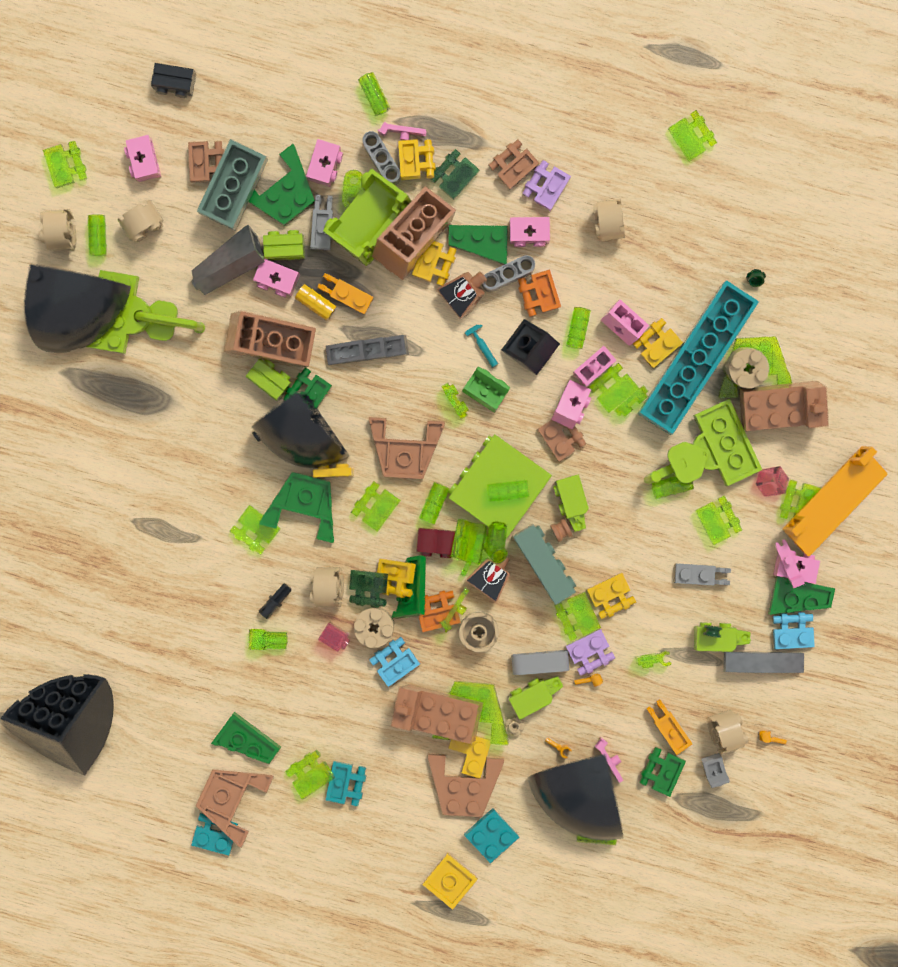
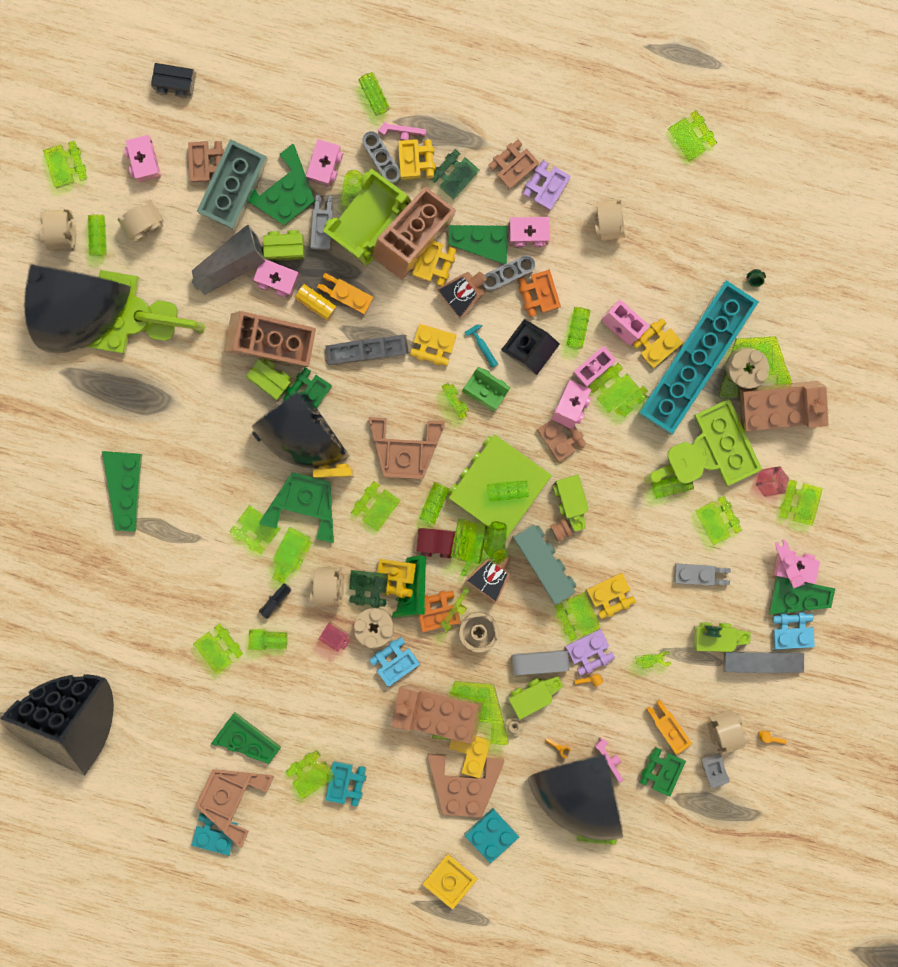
(123, 483): none -> green wing
(213, 652): none -> clear neon green plate
(290, 552): none -> clear neon green hinge
(435, 339): none -> yellow plate
(835, 500): light orange bracket -> none

